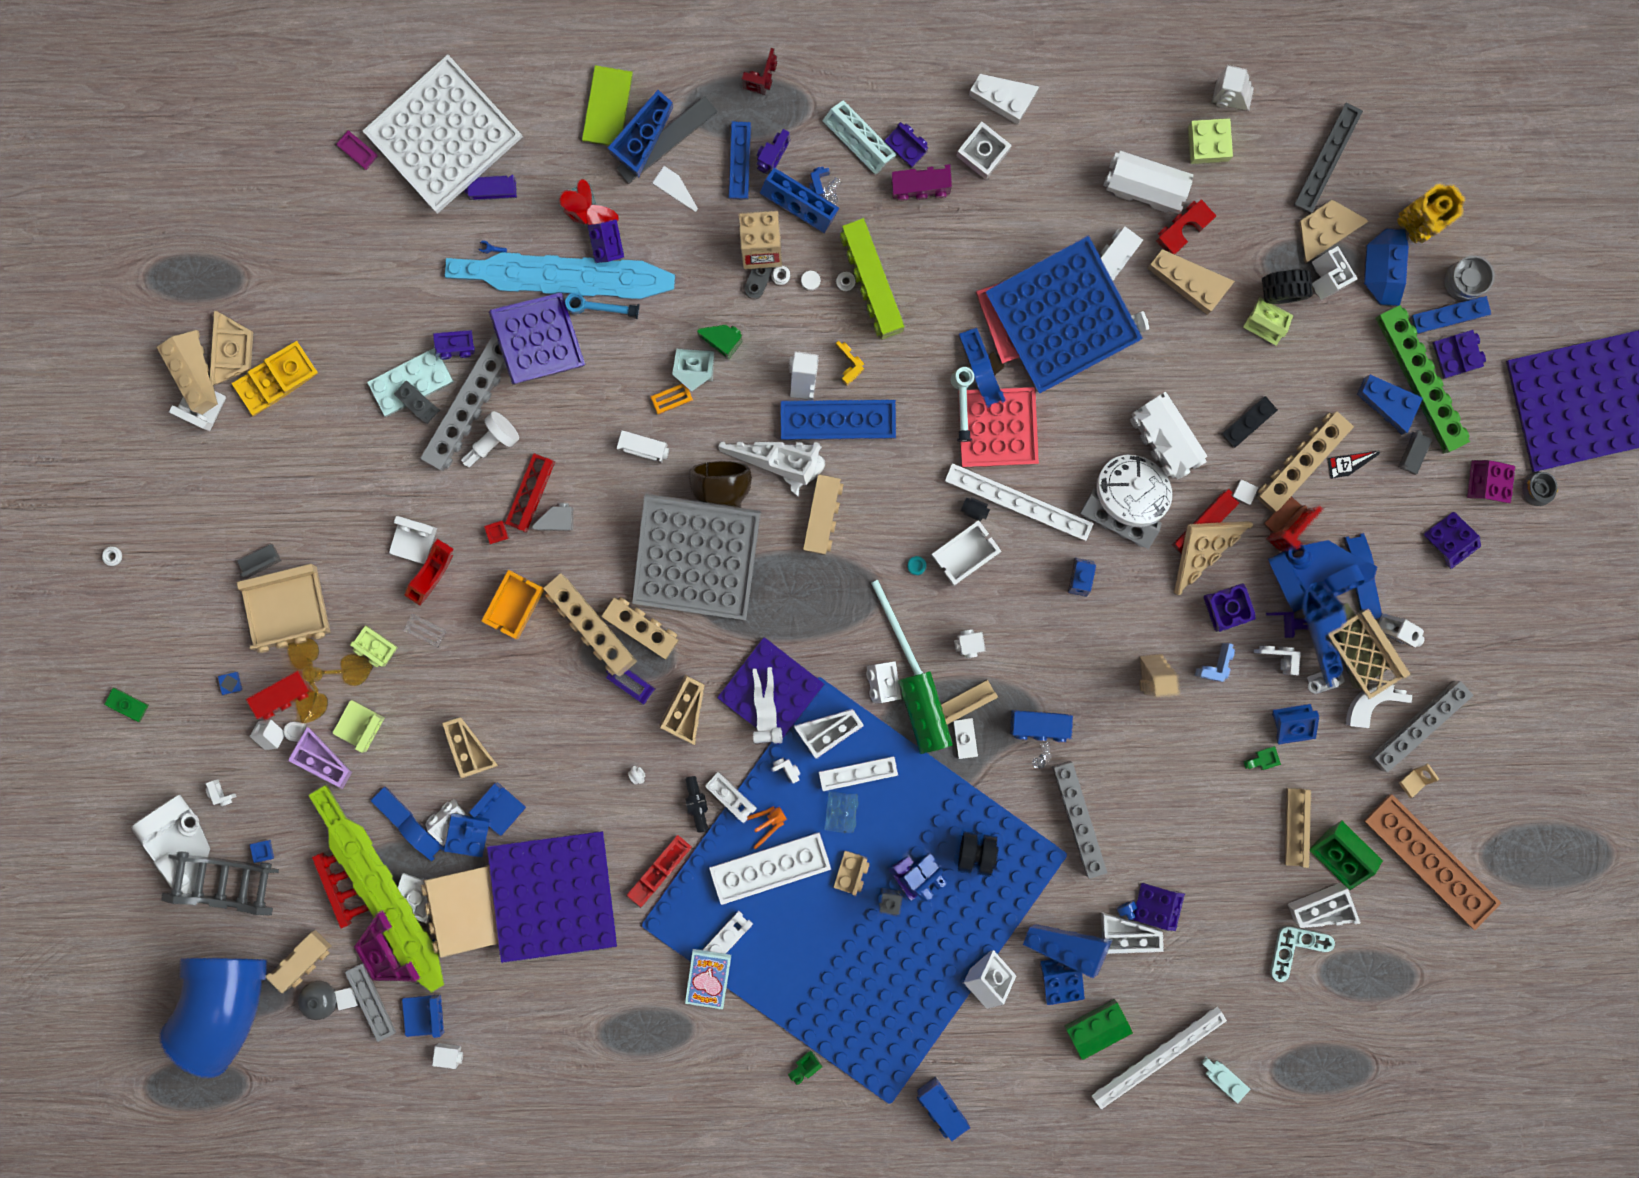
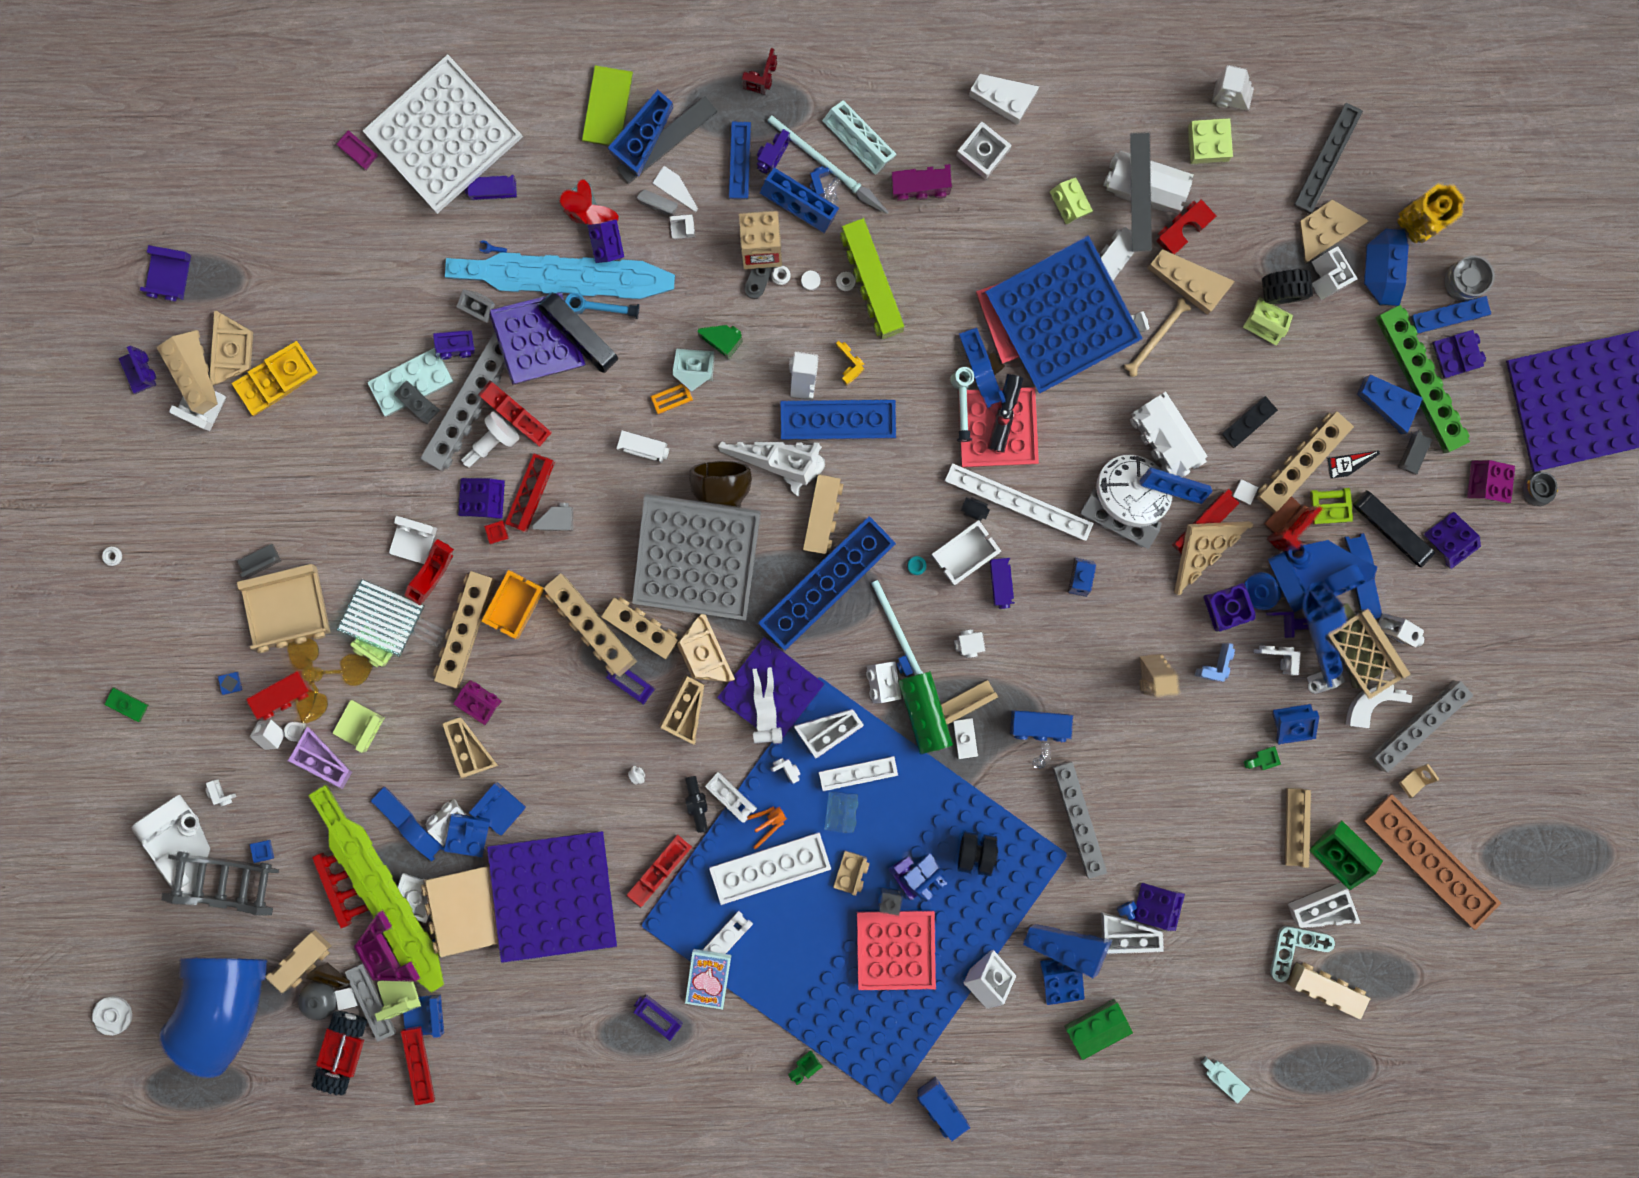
(112, 1015): none -> white tile
(137, 370): none -> dark purple bracket
(167, 273): none -> dark purple panel
(329, 976): none -> dark brown slope
(339, 1053): none -> plate
(380, 618): none -> piece
(397, 998): none -> yellowish green bracket
(418, 1065): none -> red plate
(447, 1056): white brick -> none
(454, 677): none -> tan brick
(475, 304): none -> light grey slope
(477, 702): none -> magenta bracket
(481, 497): none -> dark purple bracket
(514, 413): none -> red slope
(578, 332): none -> black beam
(657, 202): none -> light grey slope
(657, 1017): none -> dark purple window
(682, 226): none -> white panel
(703, 652): none -> tan wing
(827, 583): none -> blue brick
(863, 193): none -> light aqua piece
(896, 950): none -> coral plate
(904, 666): none -> blue plate
(906, 144): dark purple bracket -> none
(1001, 432): none -> black piece
(1001, 582): none -> dark purple window
(1070, 200): none -> yellowish green bracket
(1140, 191): none -> dark grey tile
(1159, 1057): white plate -> none
(1175, 485): none -> blue plate
(1181, 307): none -> tan piece
(1263, 590): none -> blue tile
(1327, 990): none -> wedge
(1333, 512): none -> lime plate
(1393, 529): none -> black beam

